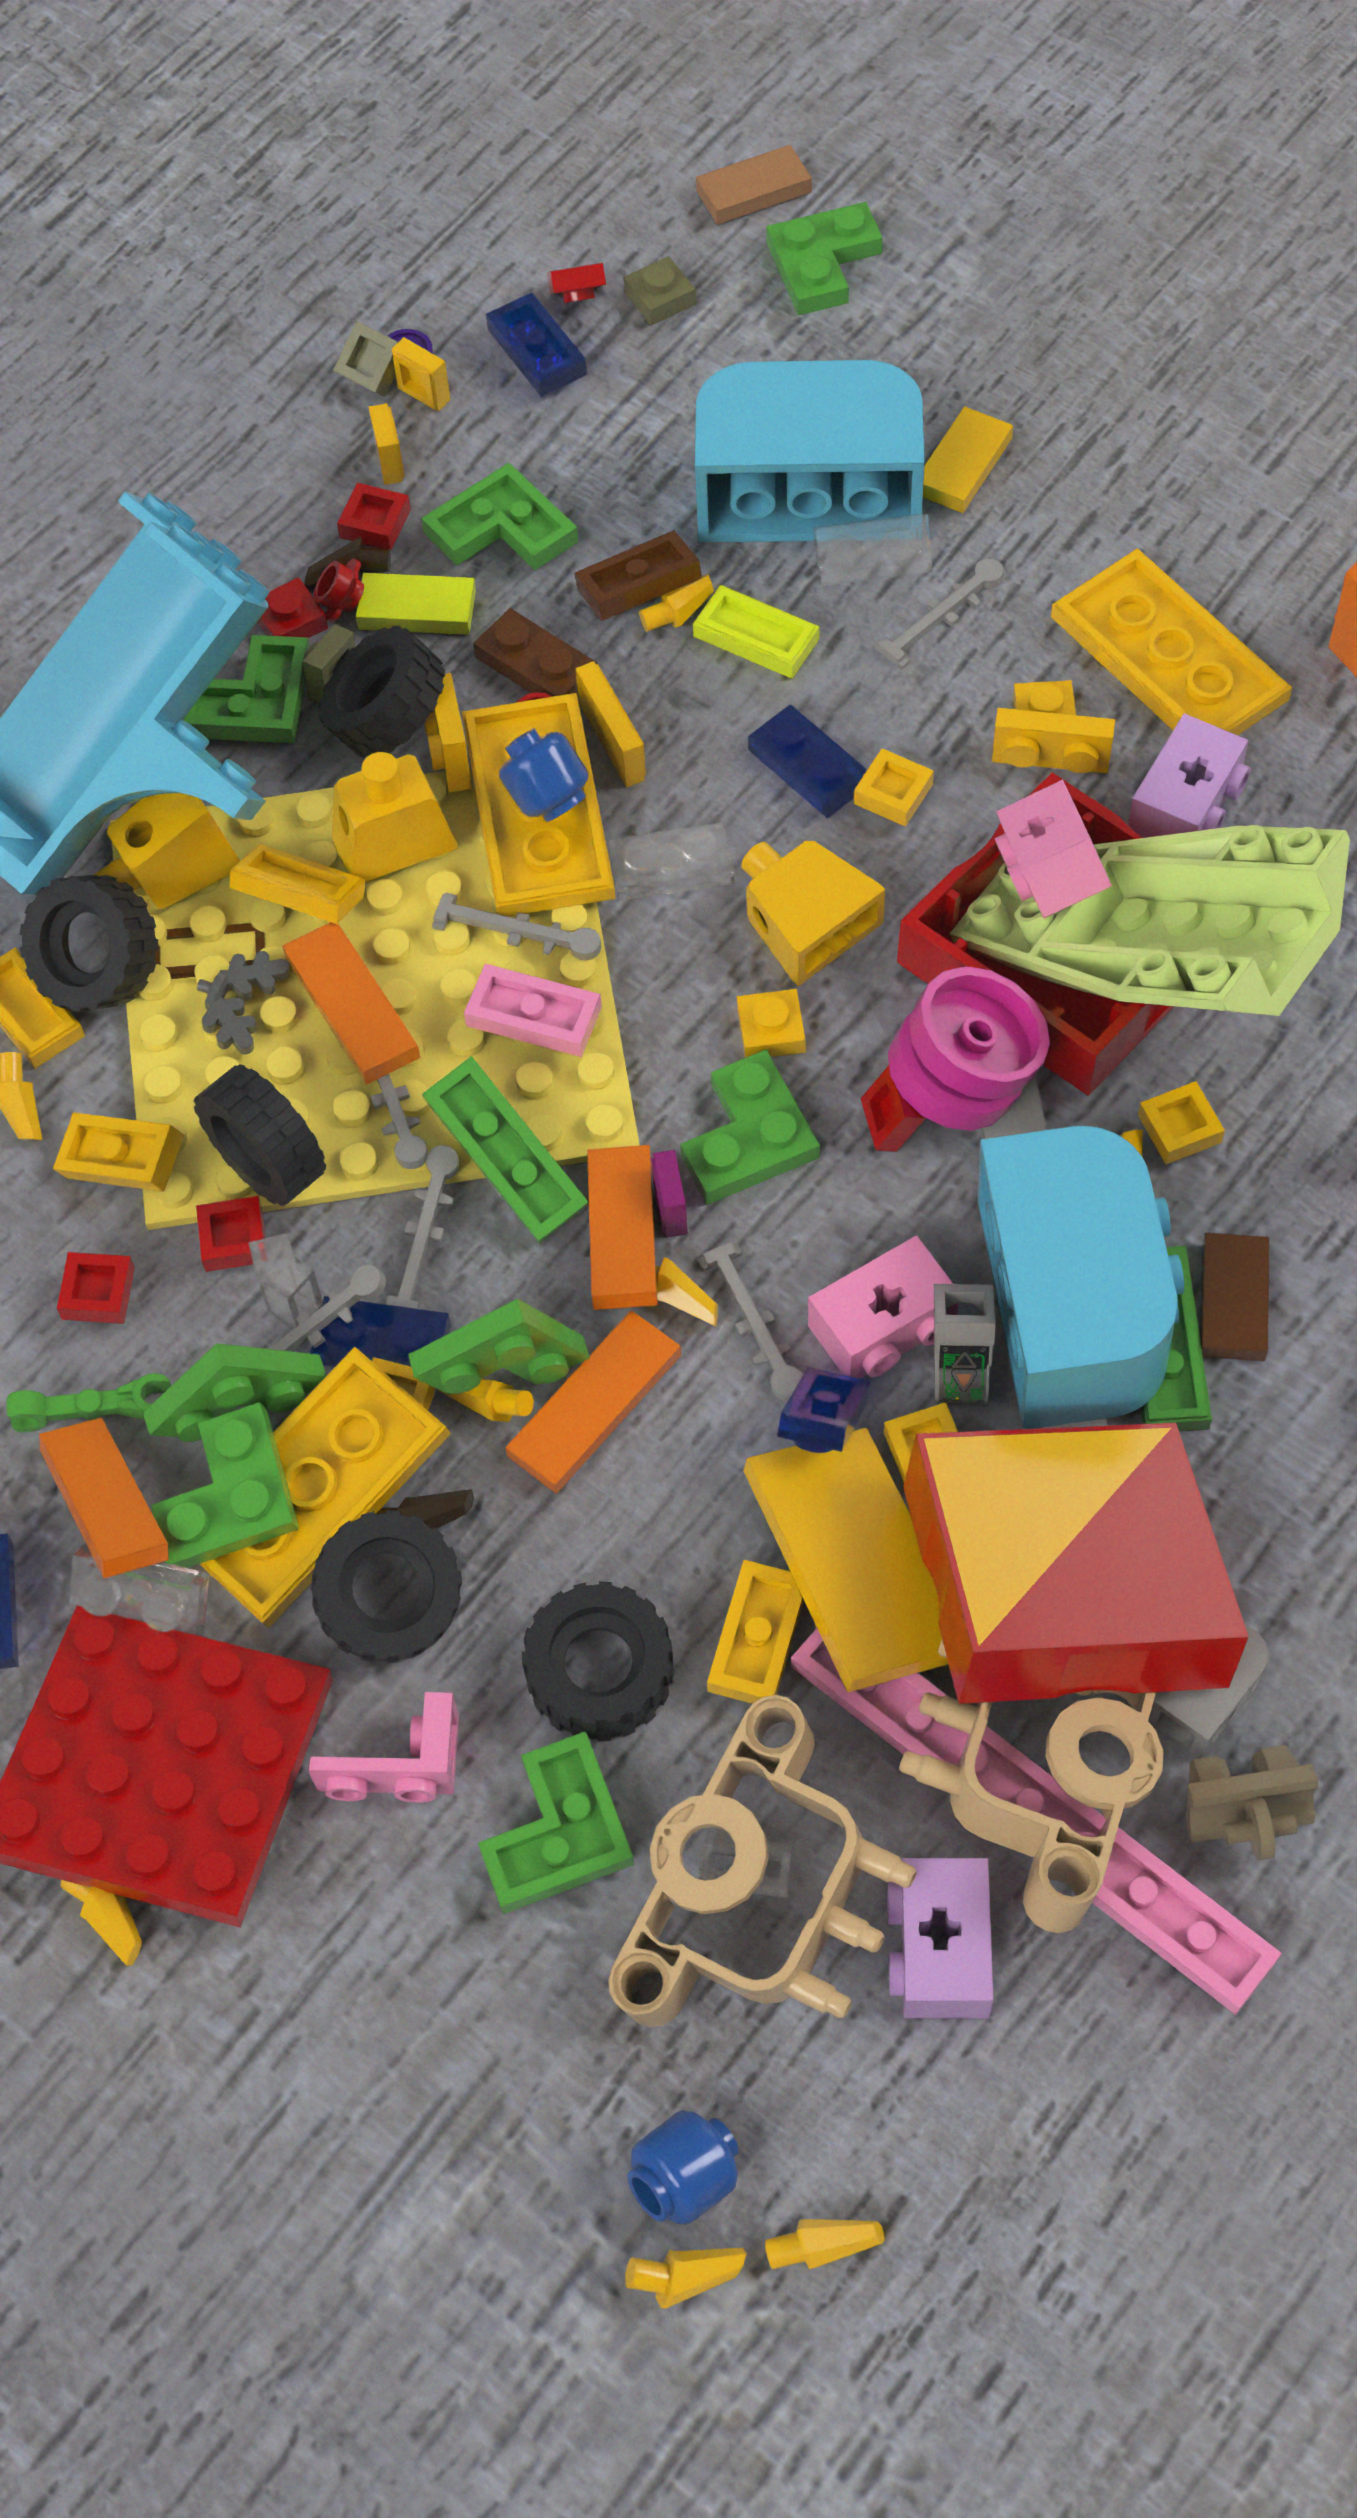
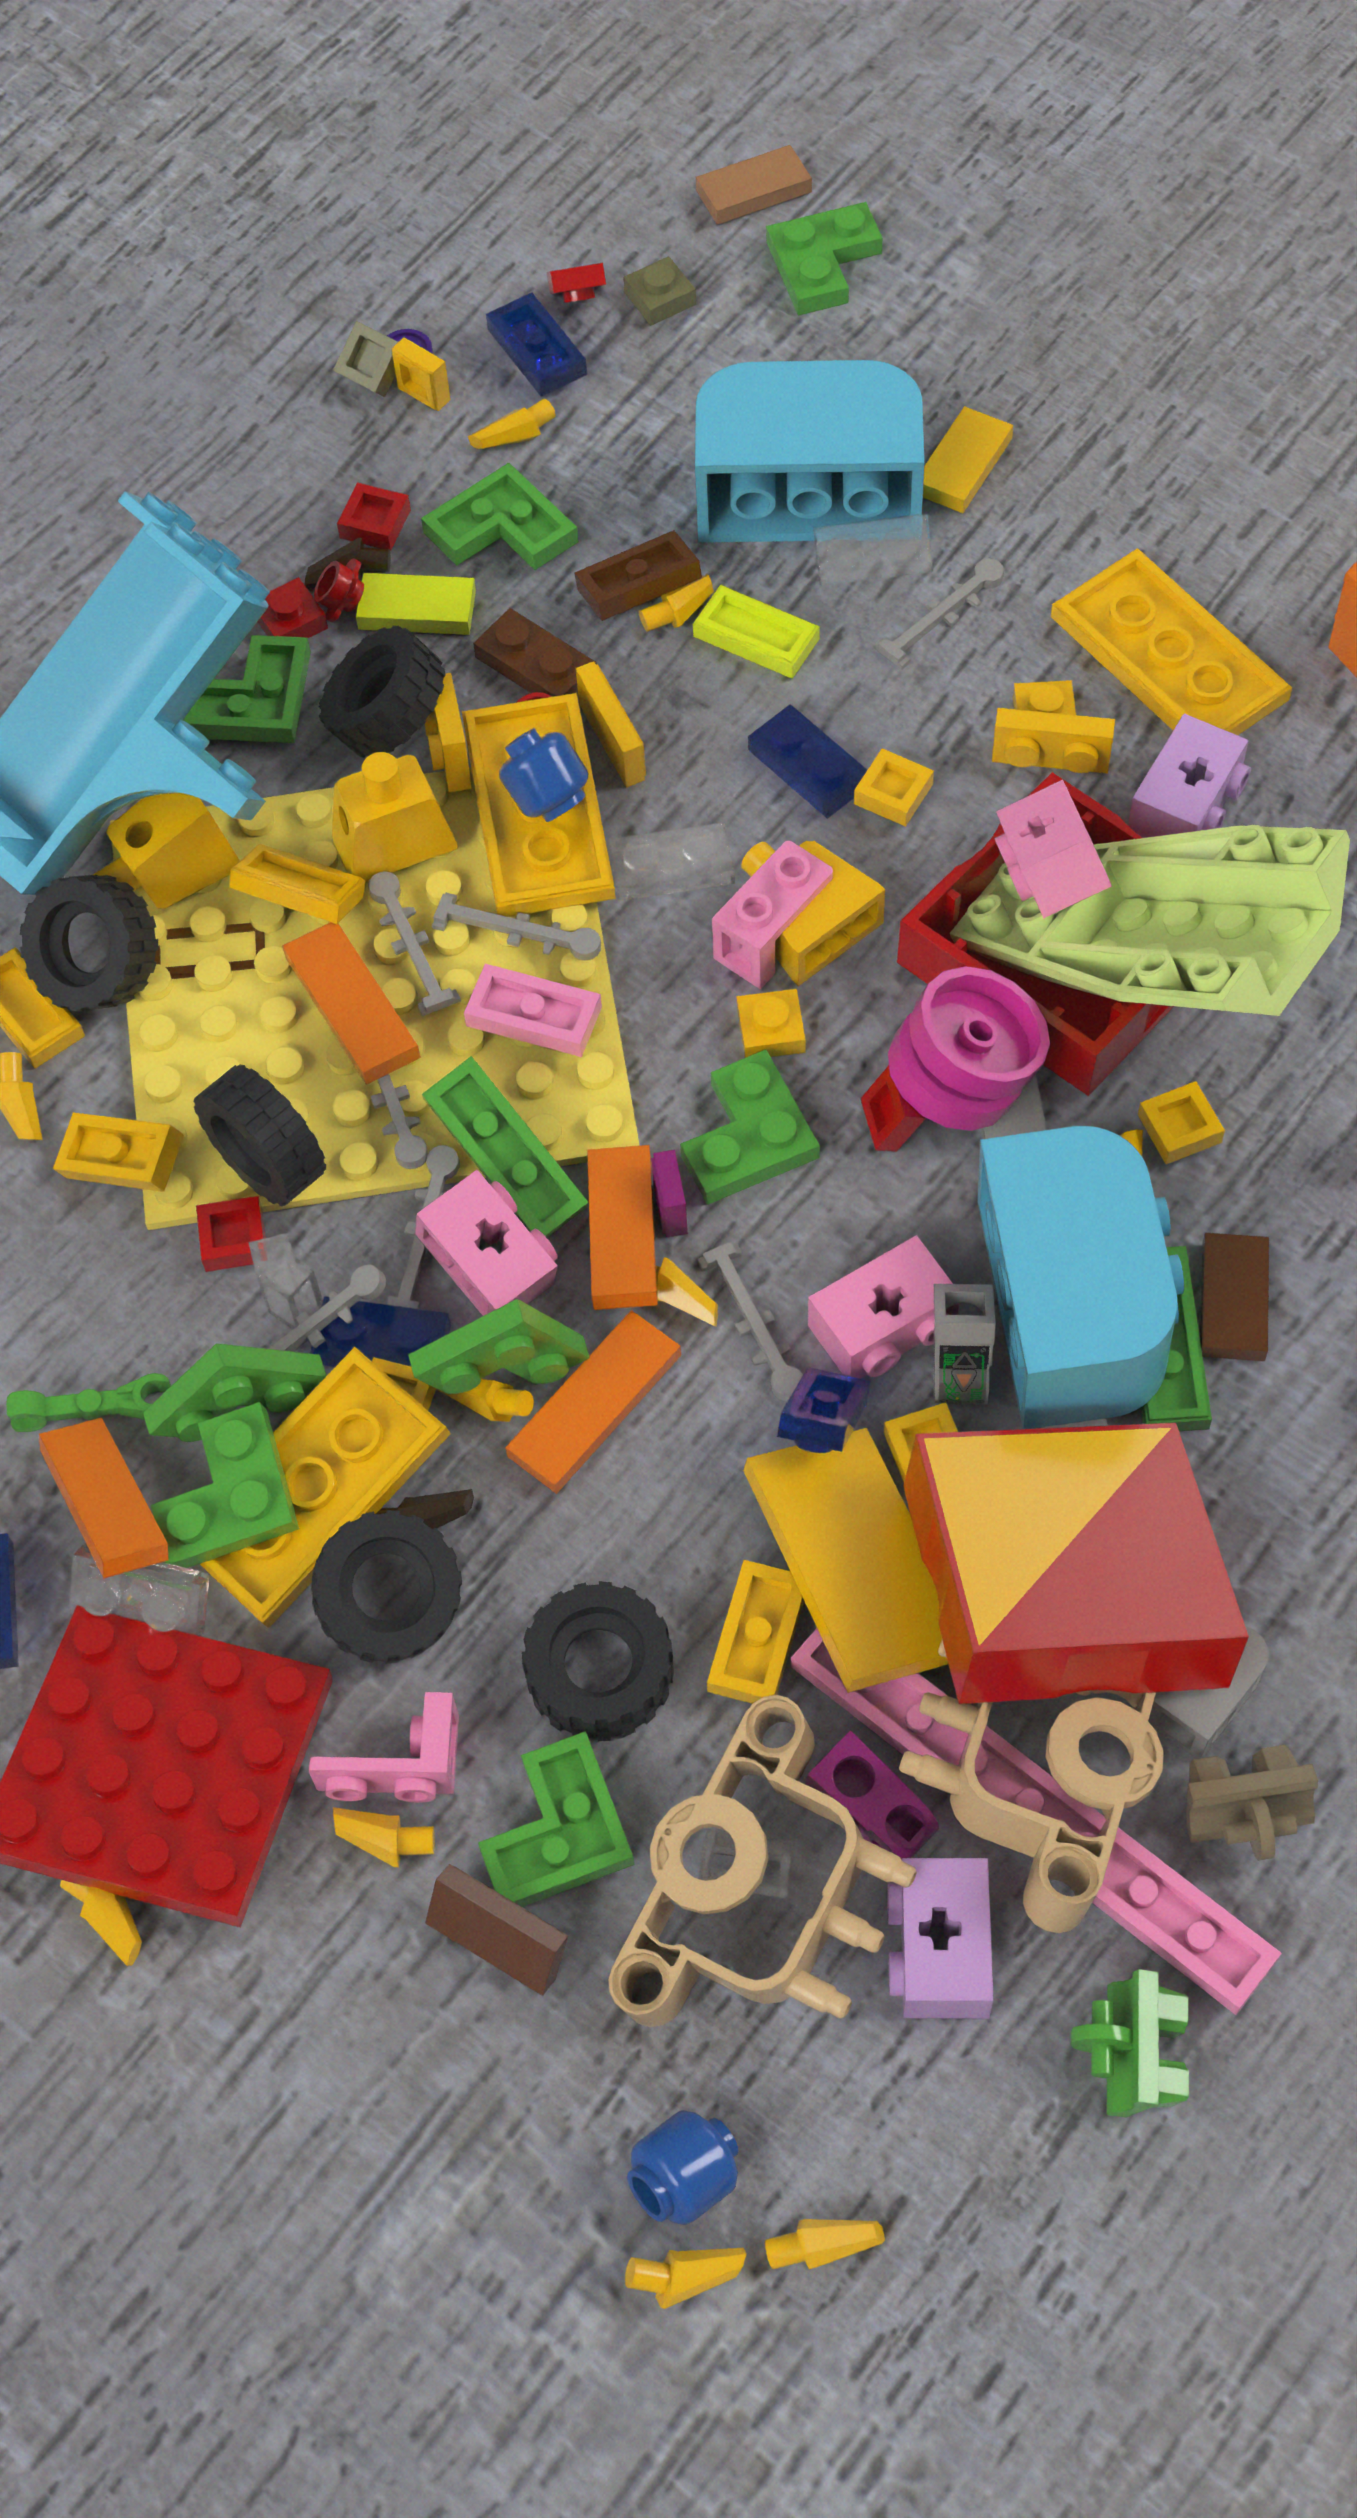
(95, 1287): red plate -> none
(225, 1011): dark grey animal -> none
(323, 658): olive plate -> none
(383, 1835): none -> yellow bar
(386, 443): yellow tile -> none
(386, 889): none -> light grey piece
(479, 1210): none -> bright pink brick
(496, 1929): none -> reddish brown tile
(514, 427): none -> yellow bar
(763, 908): none -> bright pink bracket
(875, 1797): none -> magenta leg
(1127, 2044): none -> bright green hips

